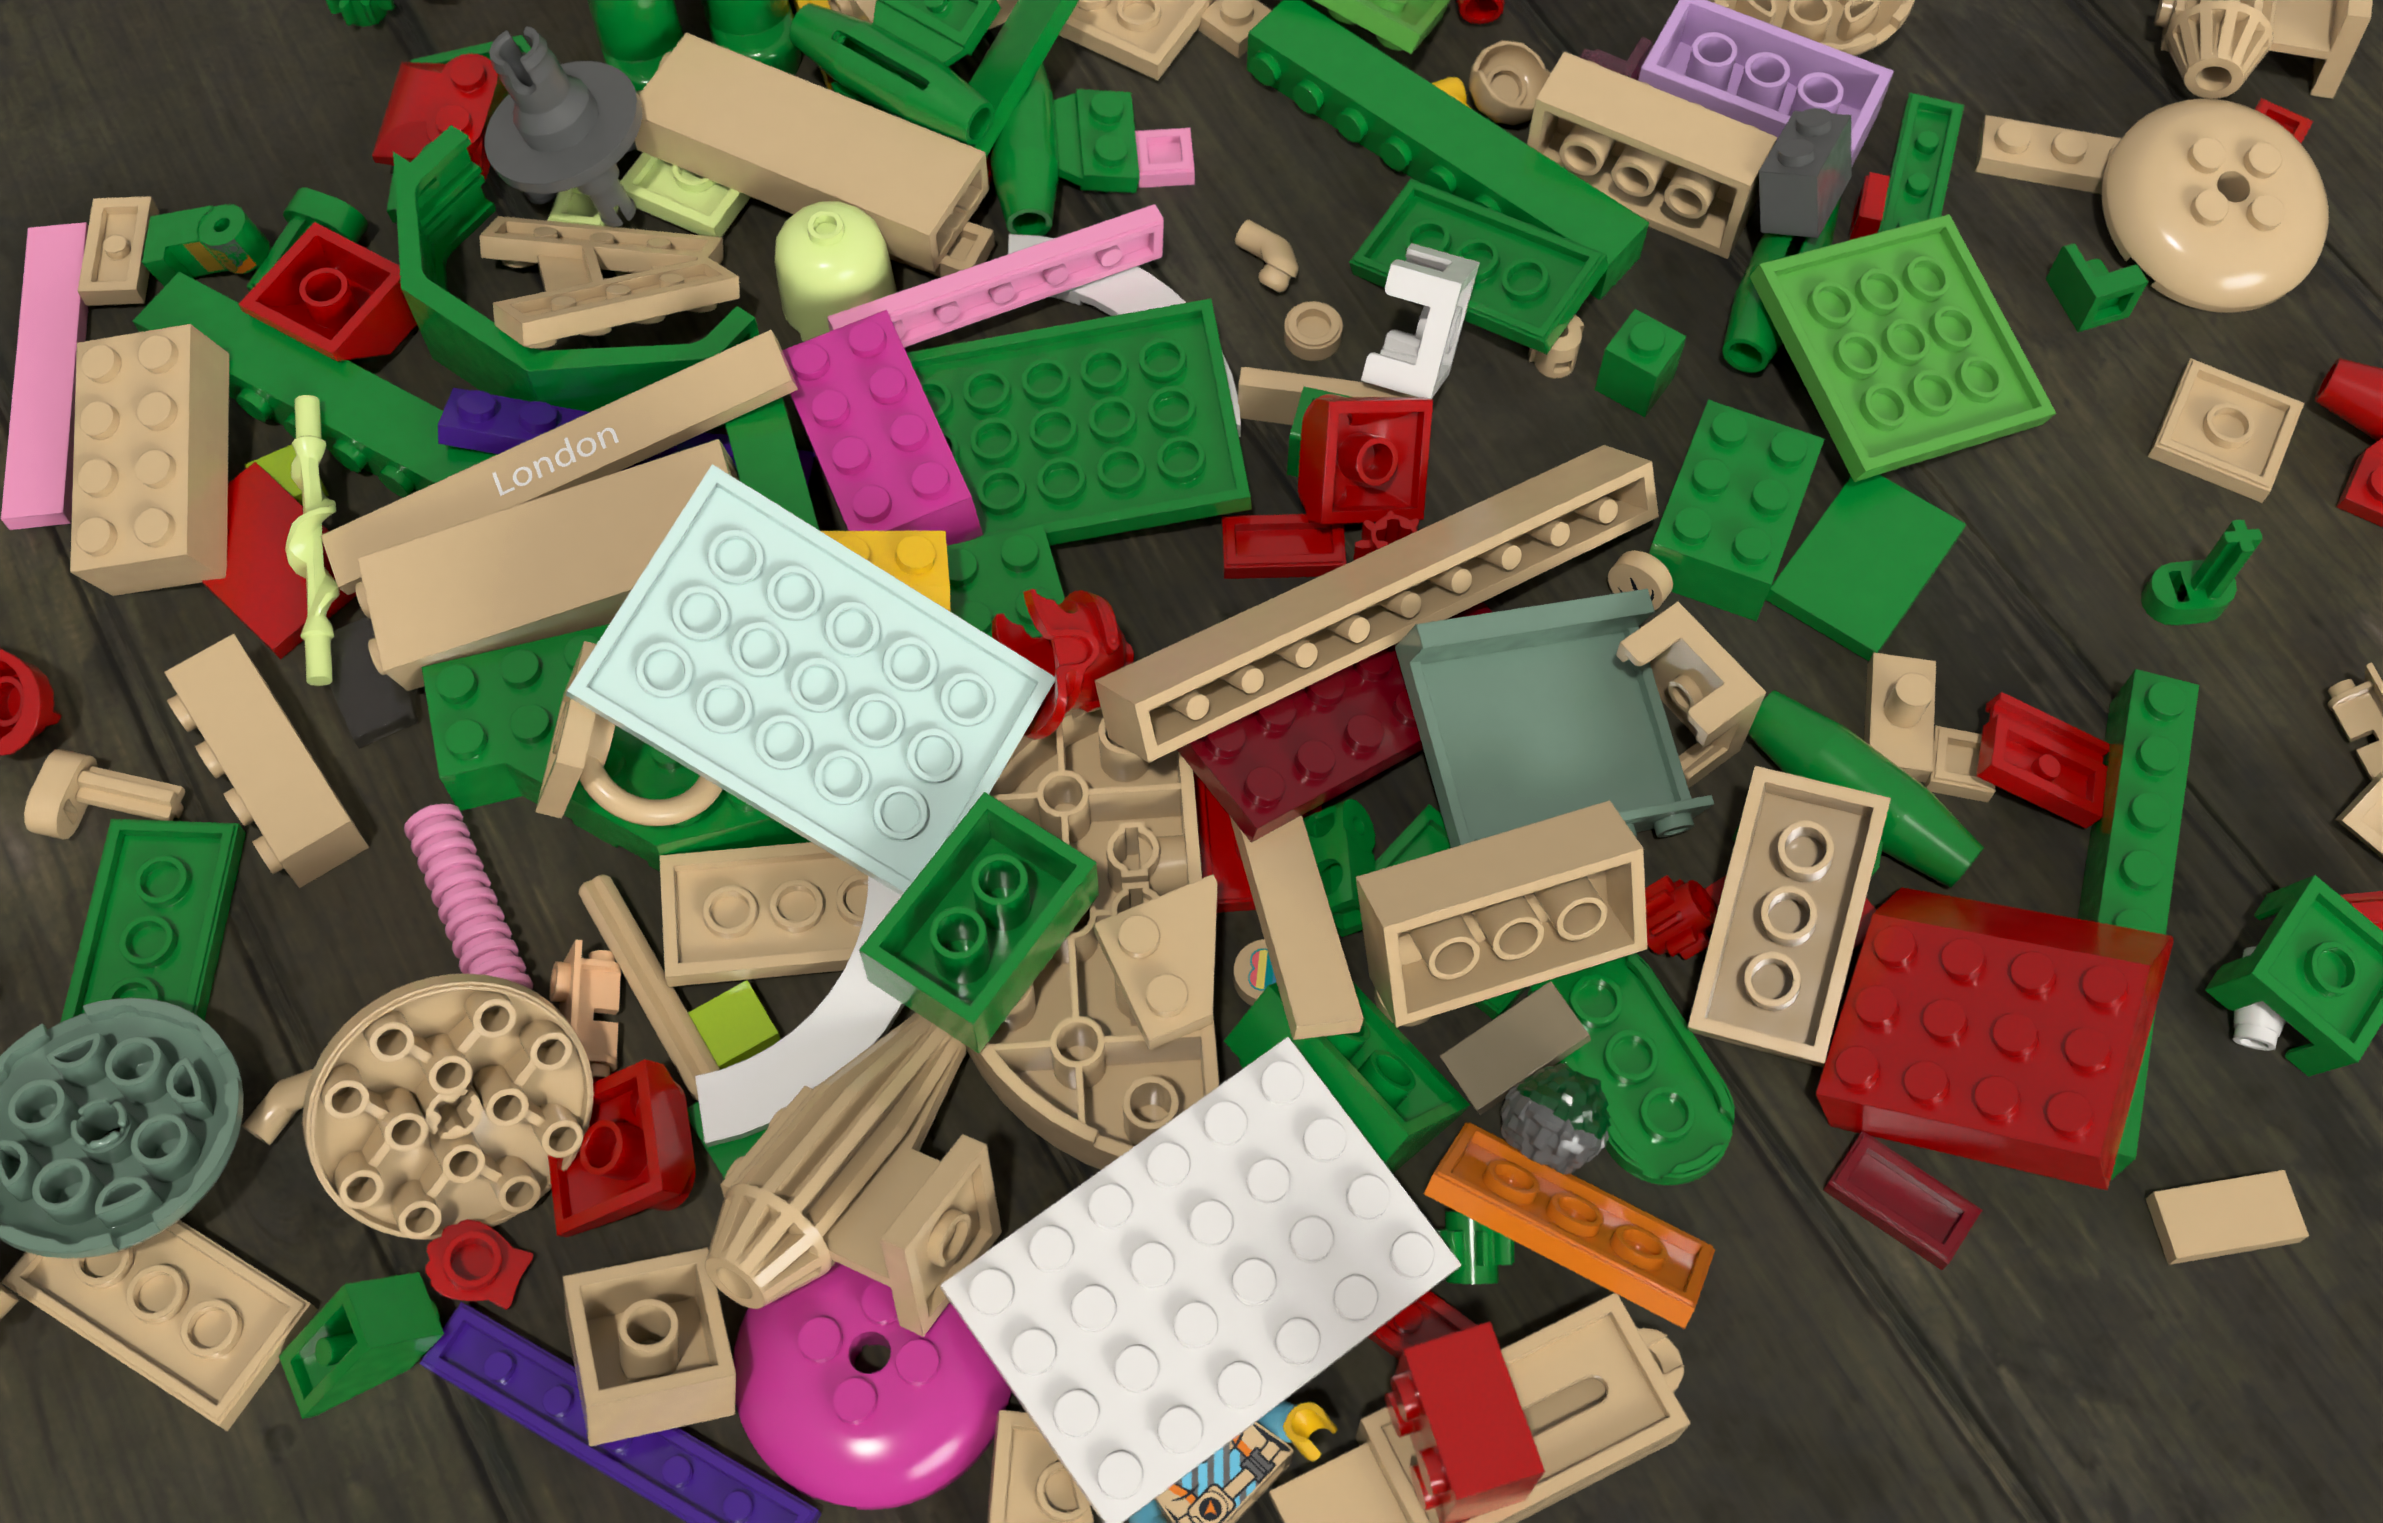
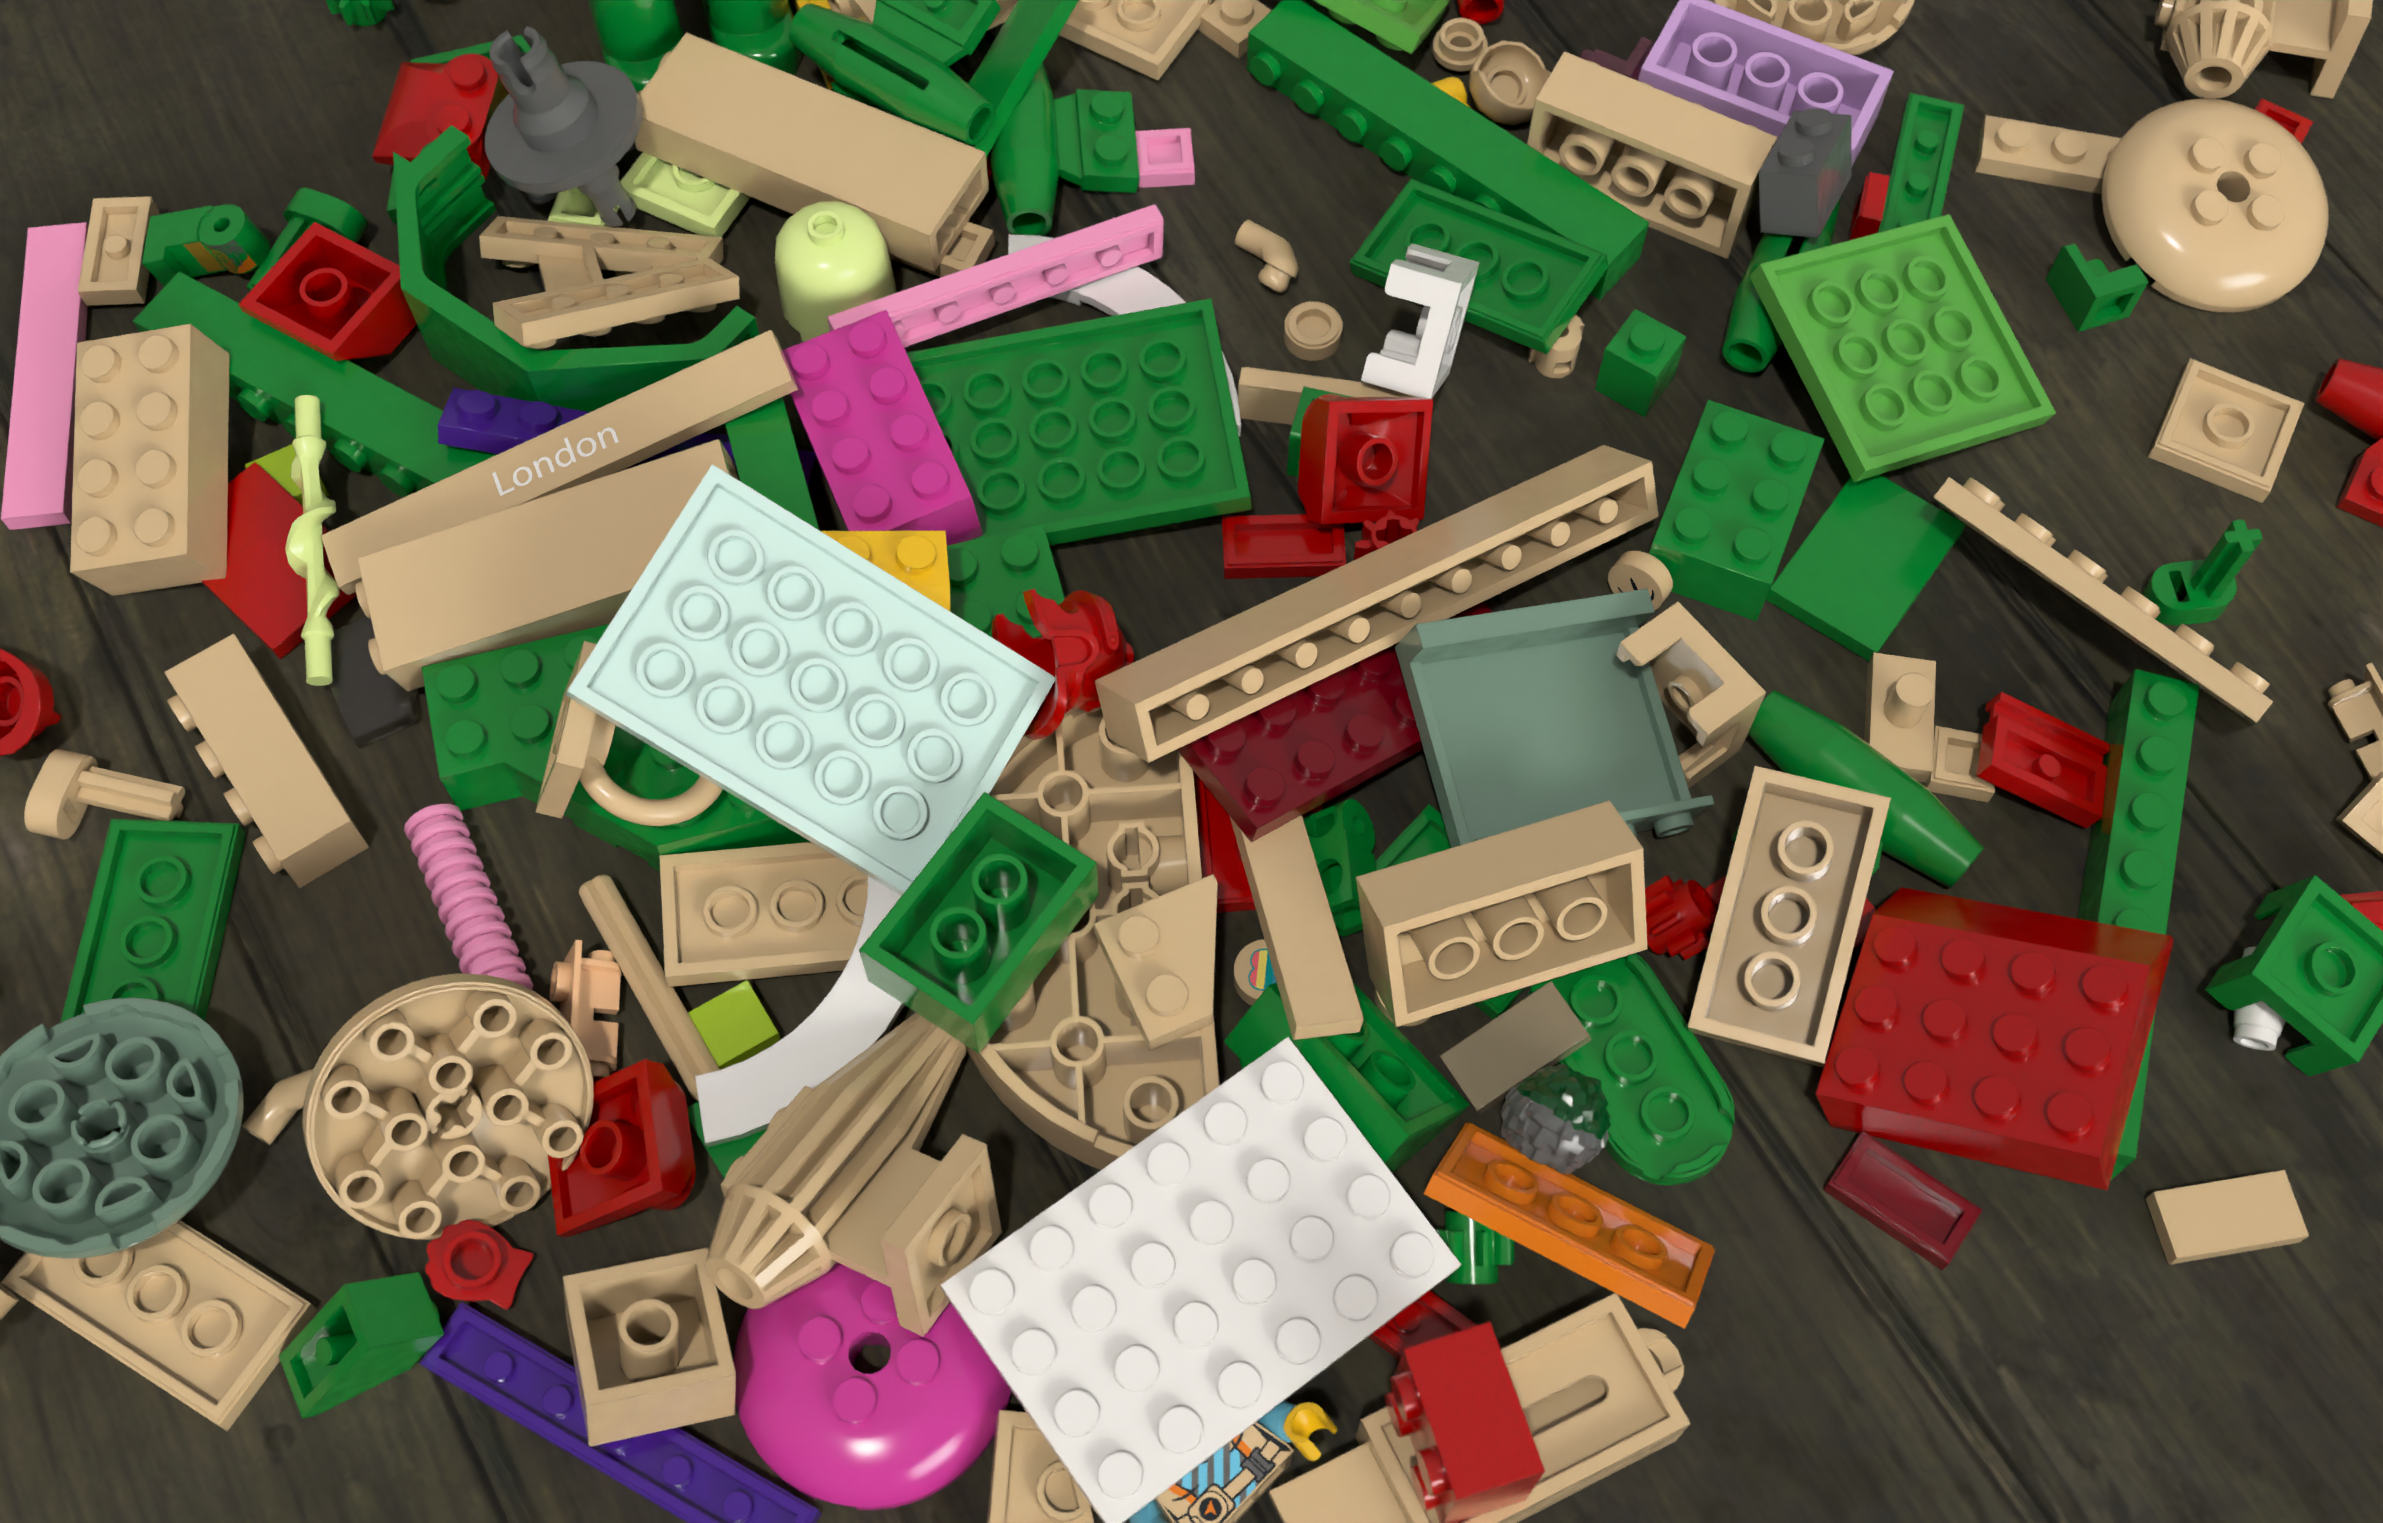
(1459, 44): none -> tan plate
(2128, 613): none -> tan plate

